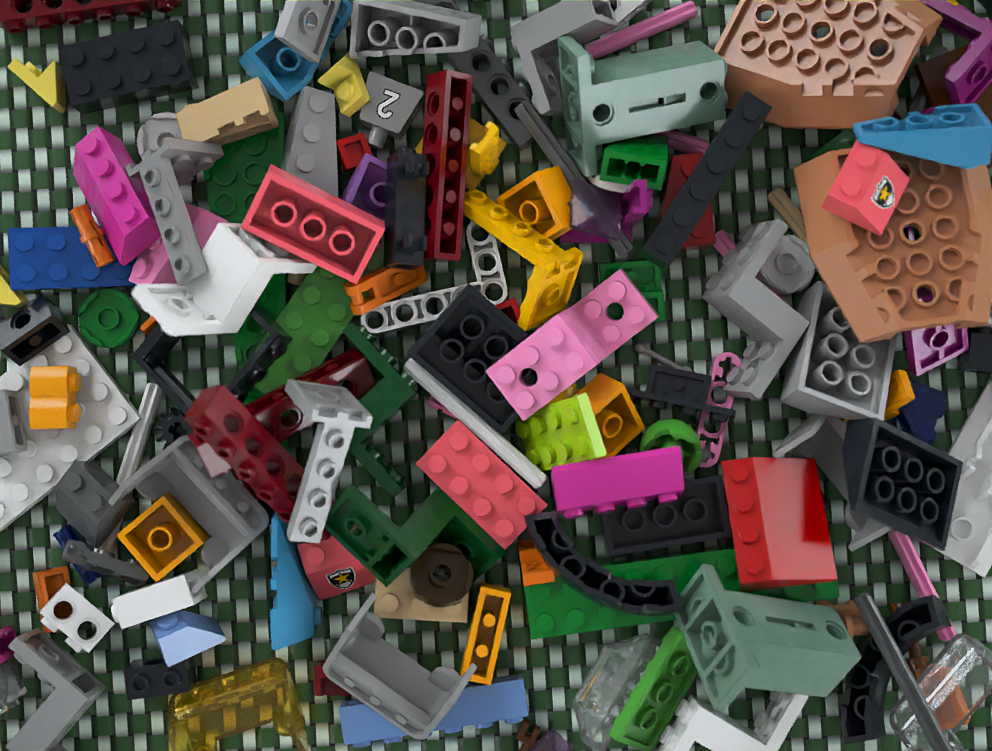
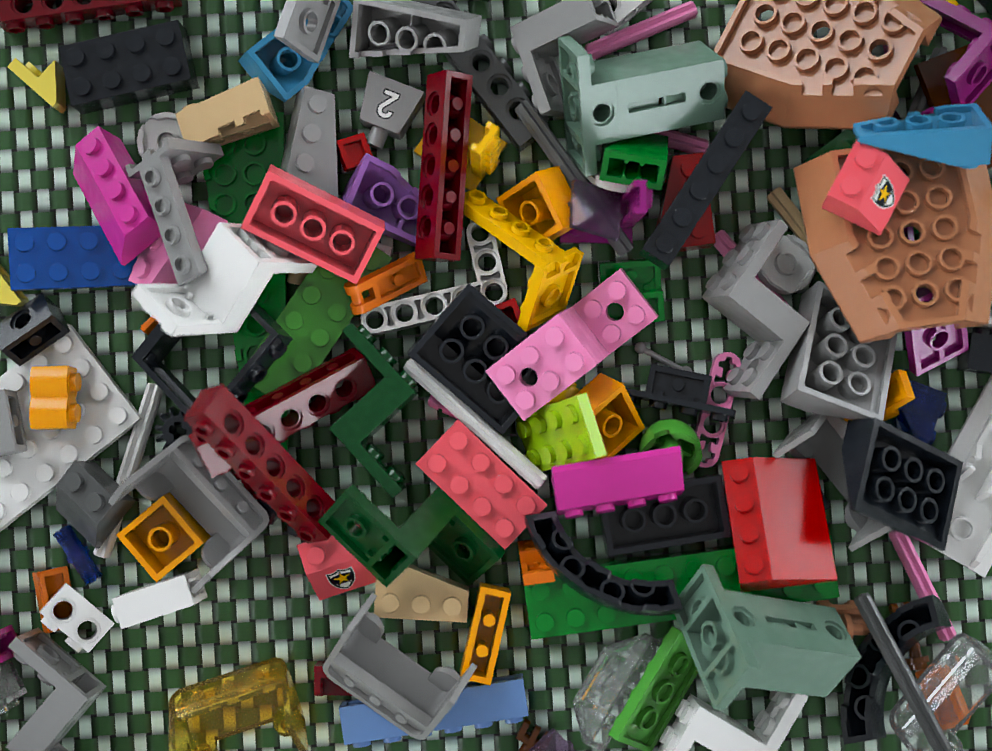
(92, 235): orange pin -> none
(105, 563): dark grey hinge -> none
(109, 318): green tile -> none
(154, 678): black brick -> none
(185, 635): slope -> none
(295, 605): dark azure wedge -> none
(337, 417): light grey bracket -> none
(347, 85): light yellow slope -> none
(405, 210): black brick -> none
(441, 593): dark brown plate -> none

